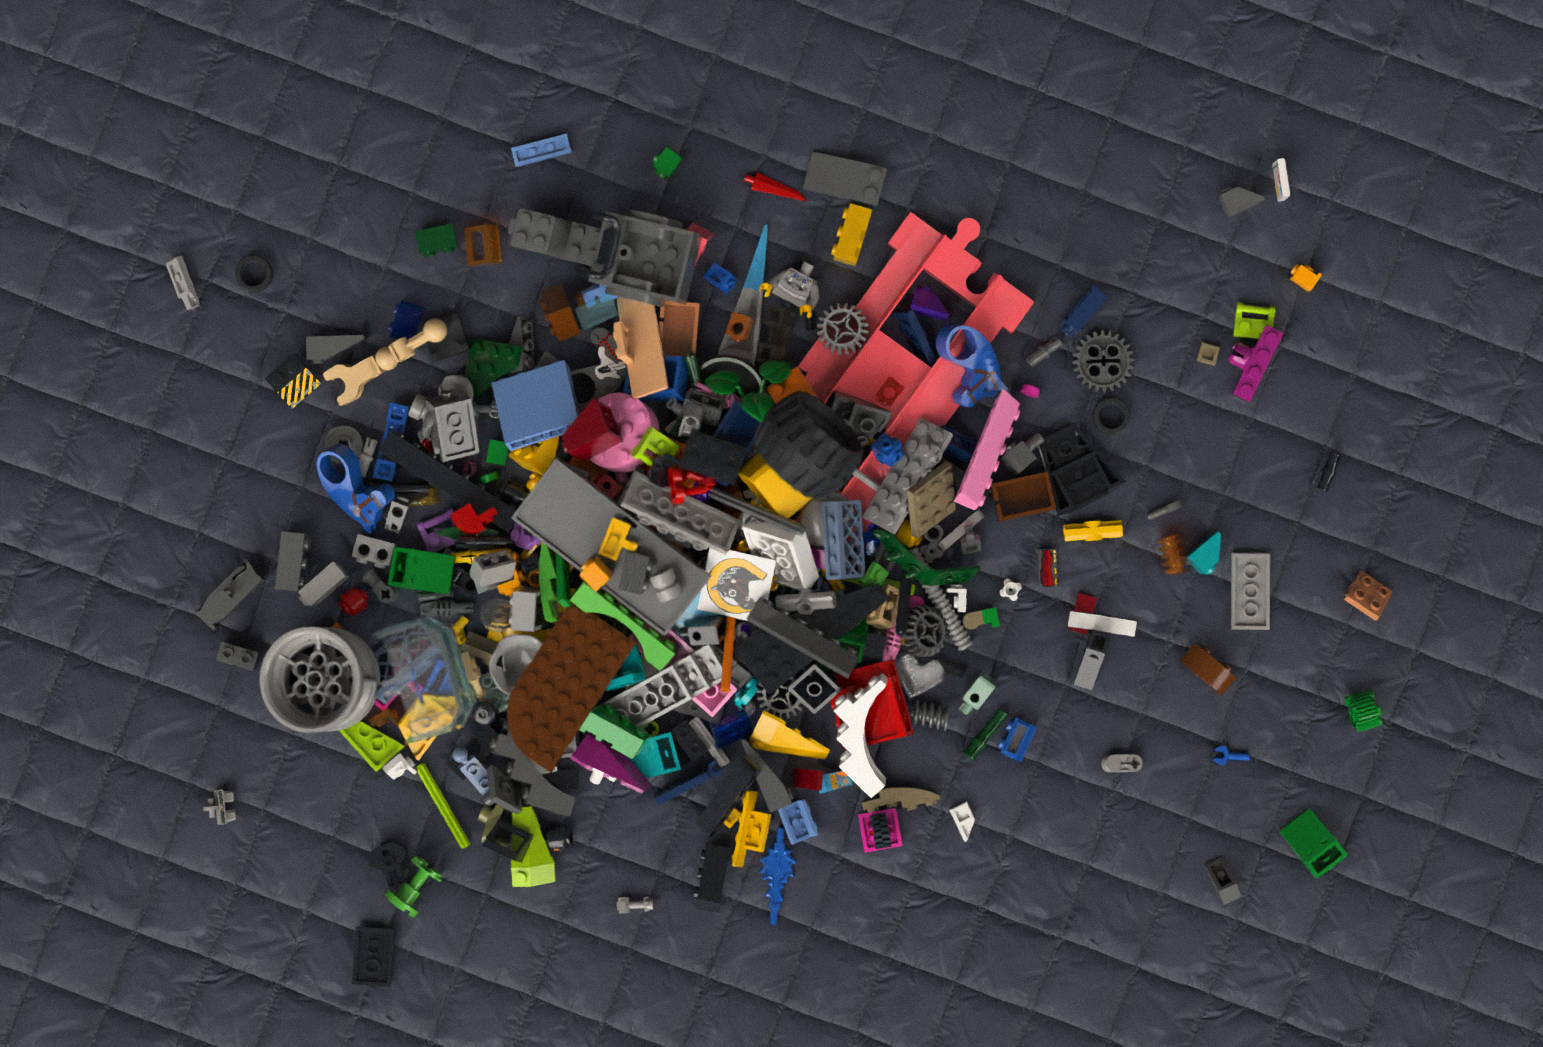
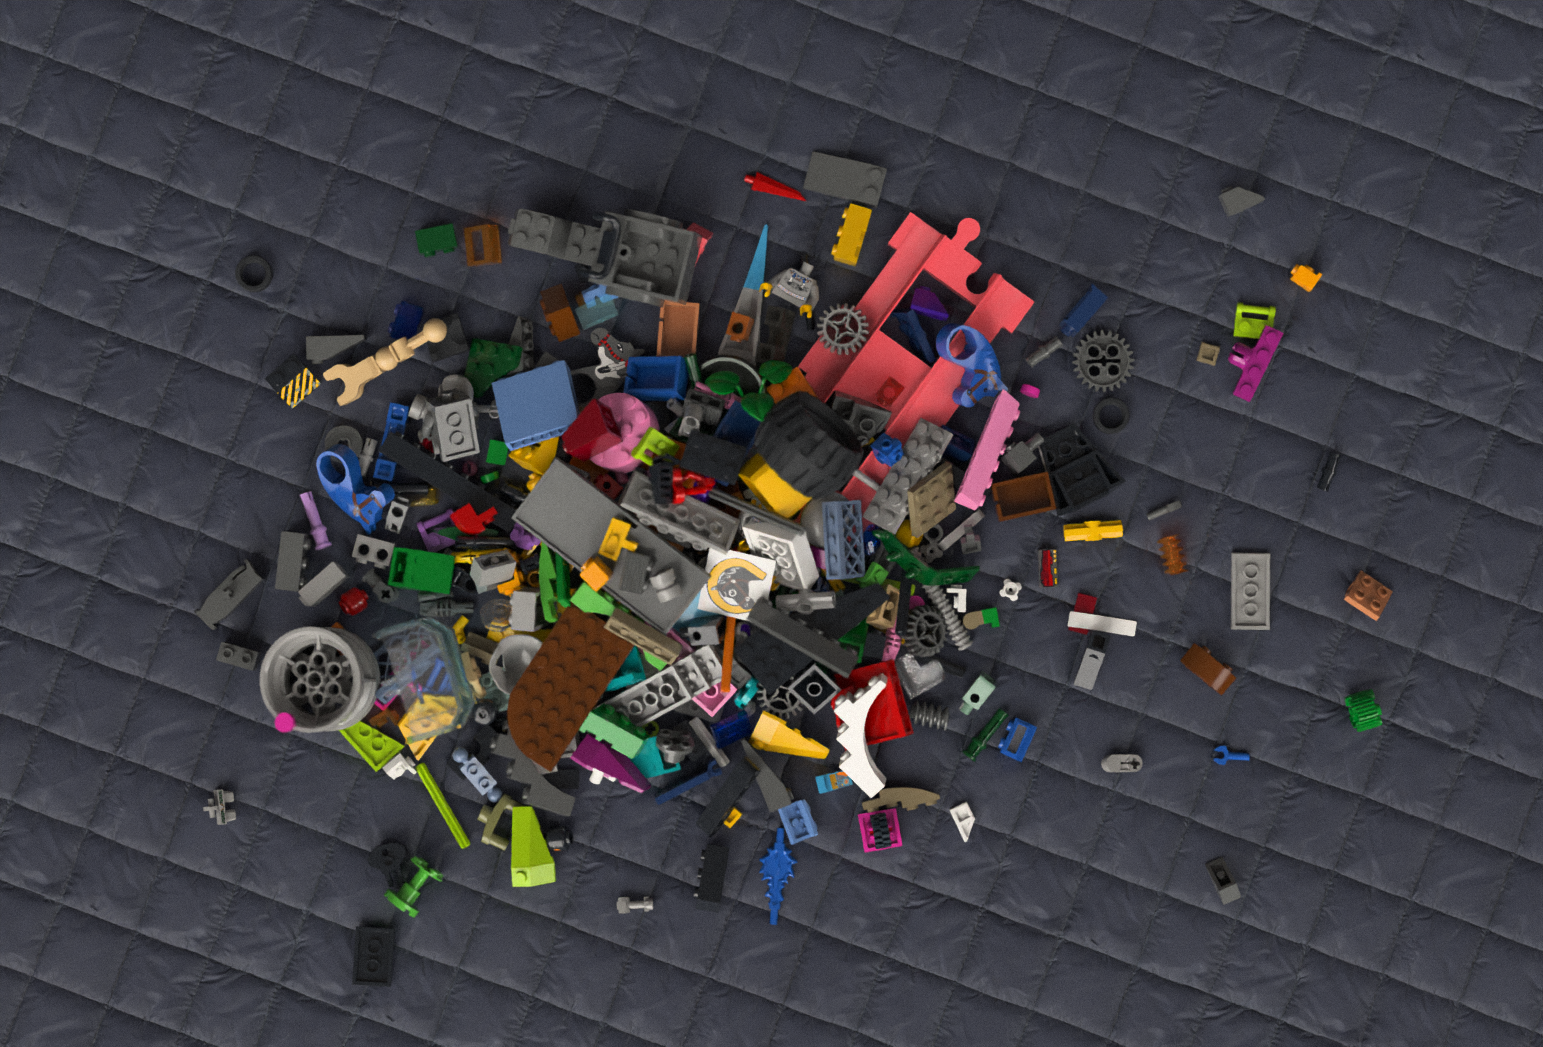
(182, 282): light grey hinge -> none
(285, 722): none -> dark pink tile
(317, 529): none -> lavender pin
(503, 790): dark grey tile -> none
(518, 856): black tile -> none
(541, 150): medium blue plate -> none
(640, 347): light nougat bracket -> none
(643, 636): none -> dark tan slope
(666, 163): green brick -> none
(667, 475): none -> black slope
(674, 744): none -> dark grey plate
(720, 278): blue bracket -> none
(752, 830): yellow bracket -> none
(807, 779): dark red tile -> none
(1206, 554): teal slope -> none
(1281, 179): white tile -> none
(1313, 843): green slope -> none

